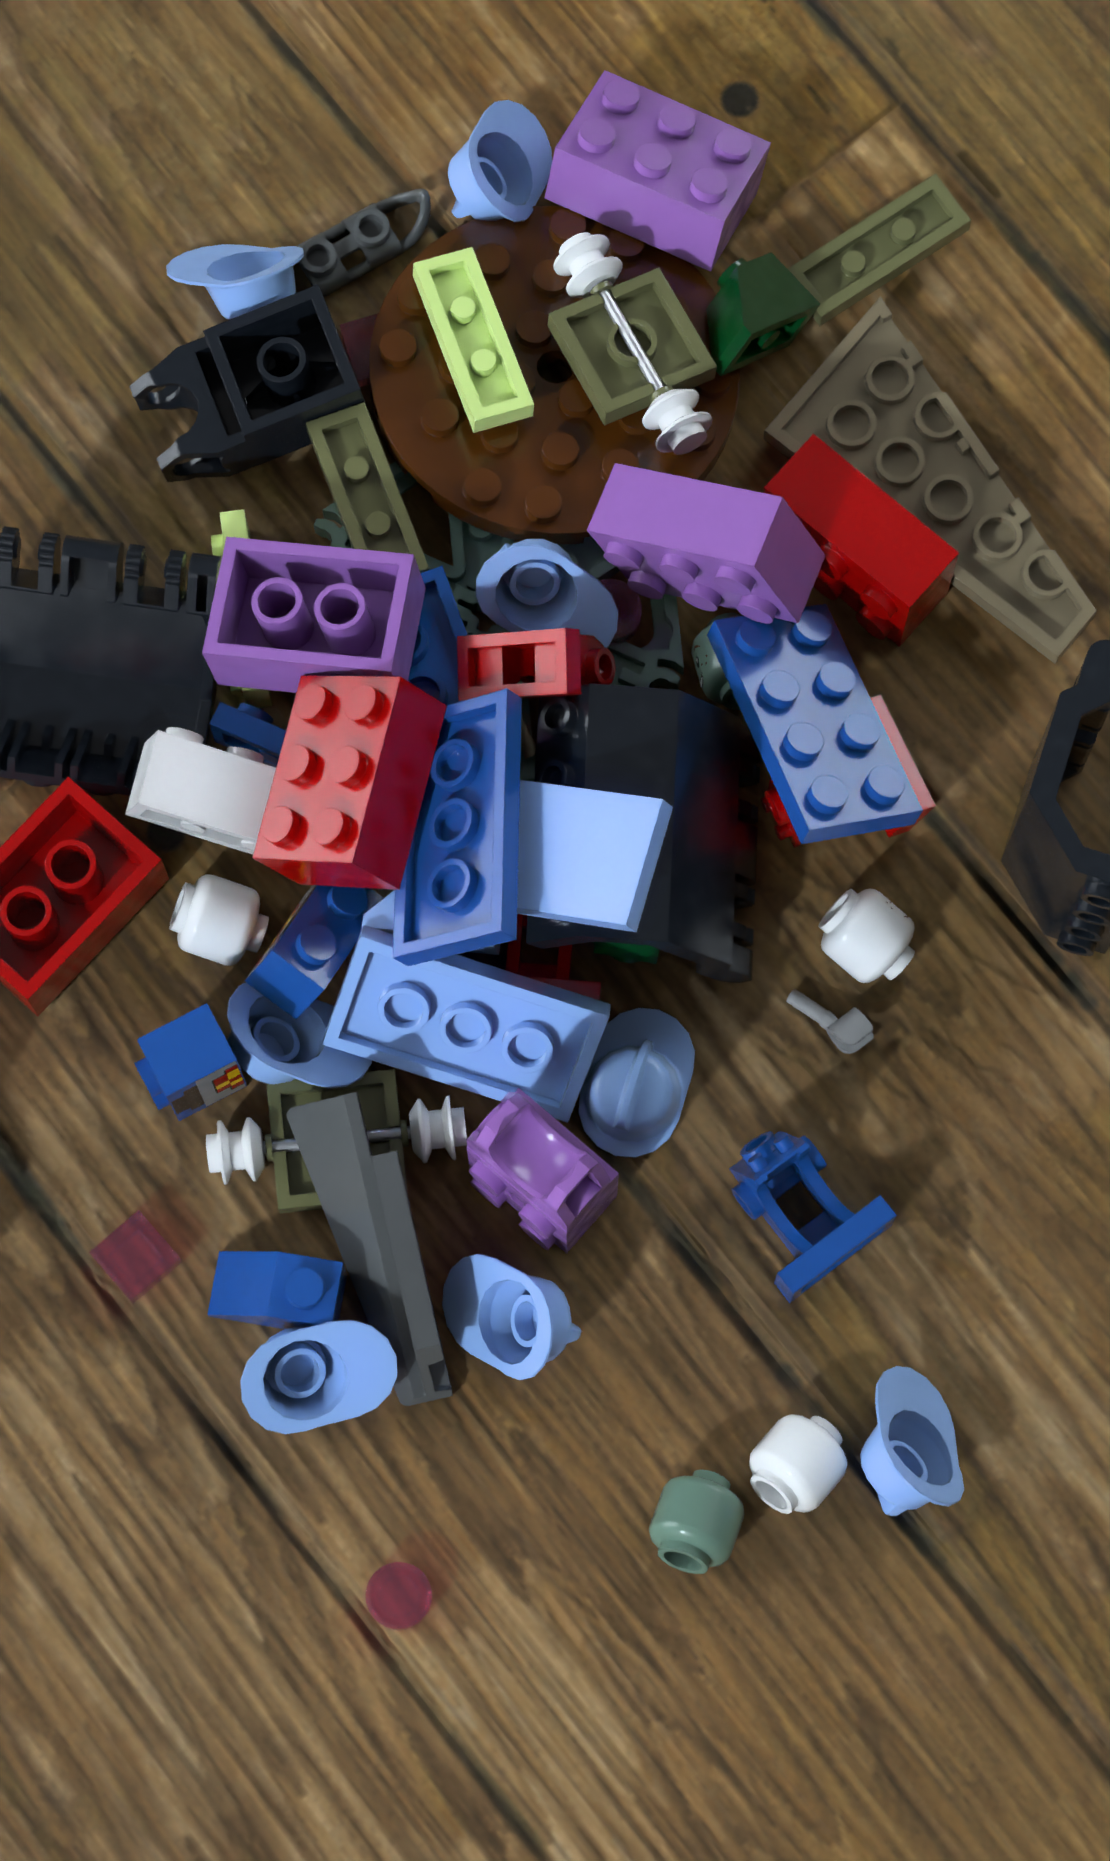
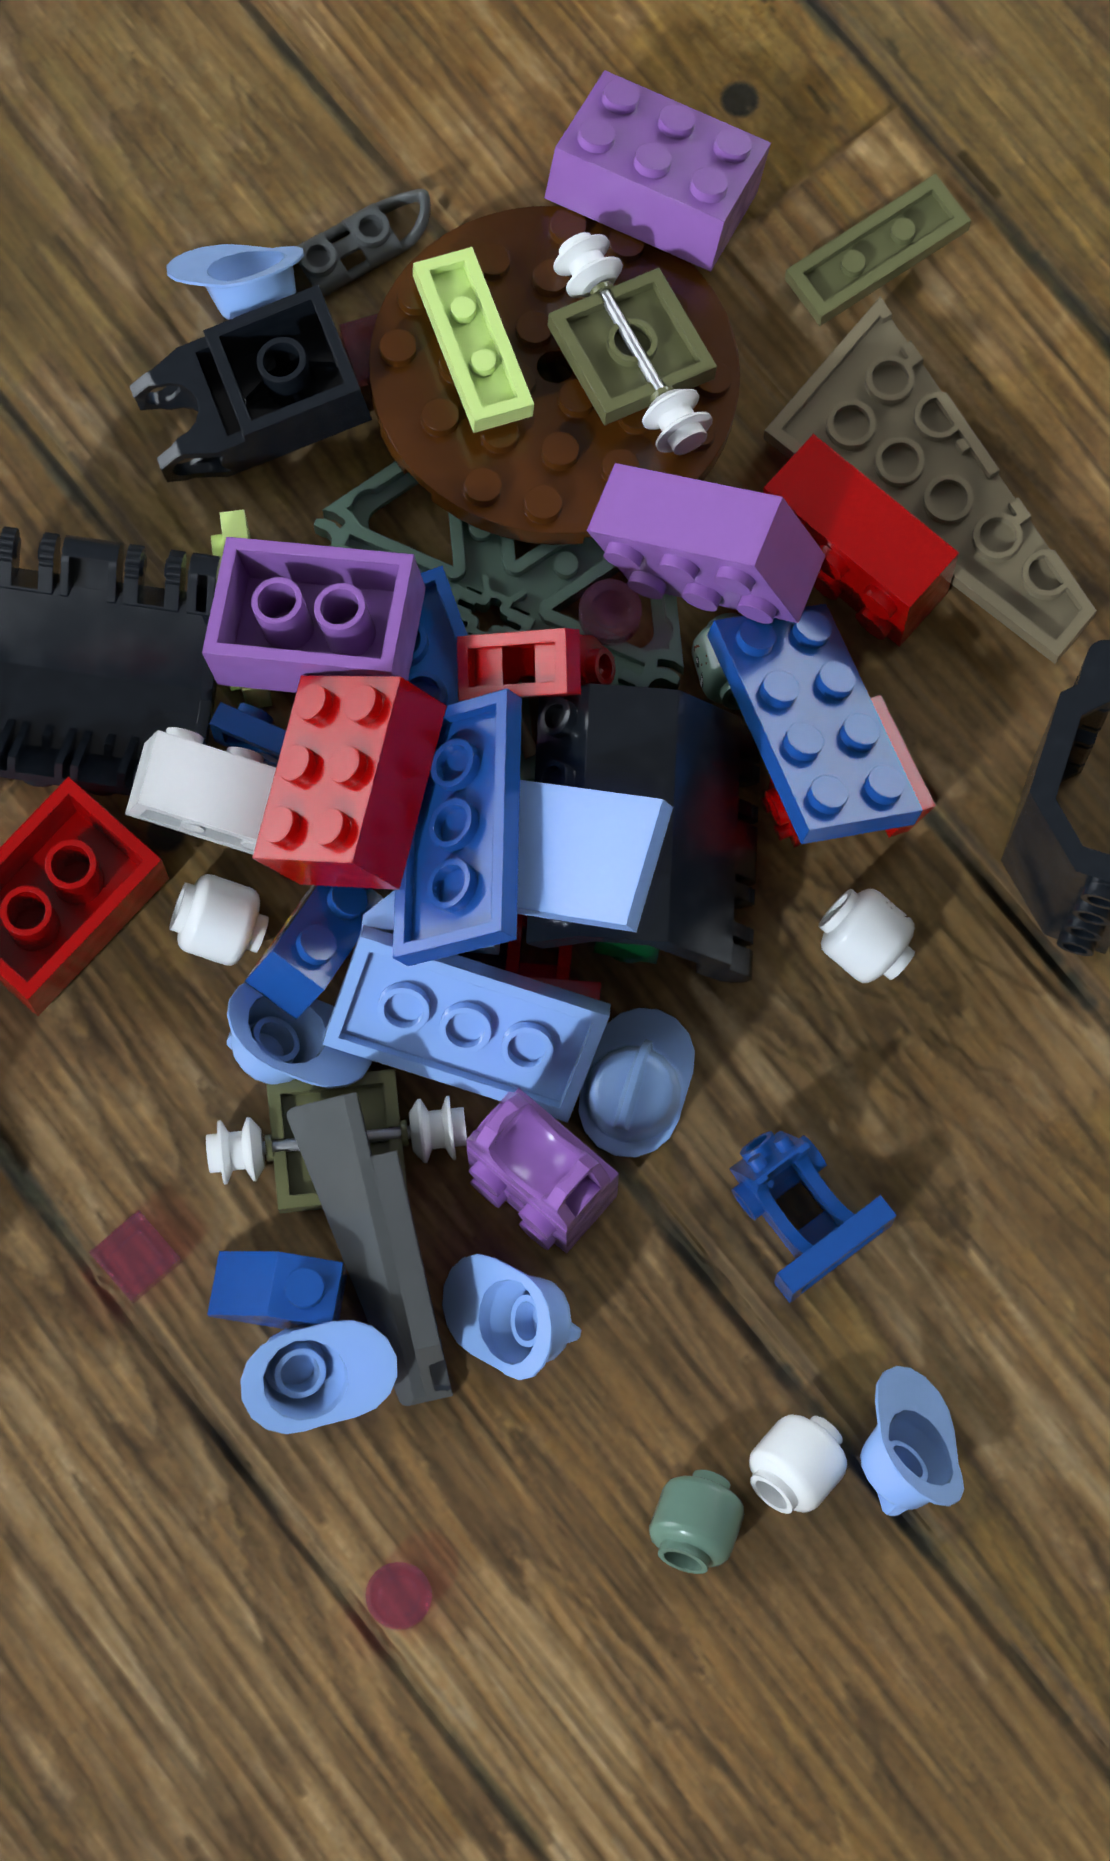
(189, 1063): blue brick -> none
(363, 483): olive plate -> none
(501, 165): light blue piece -> none
(542, 588): light blue piece -> none
(756, 312): dark green slope -> none
(847, 1033): light grey hand -> none

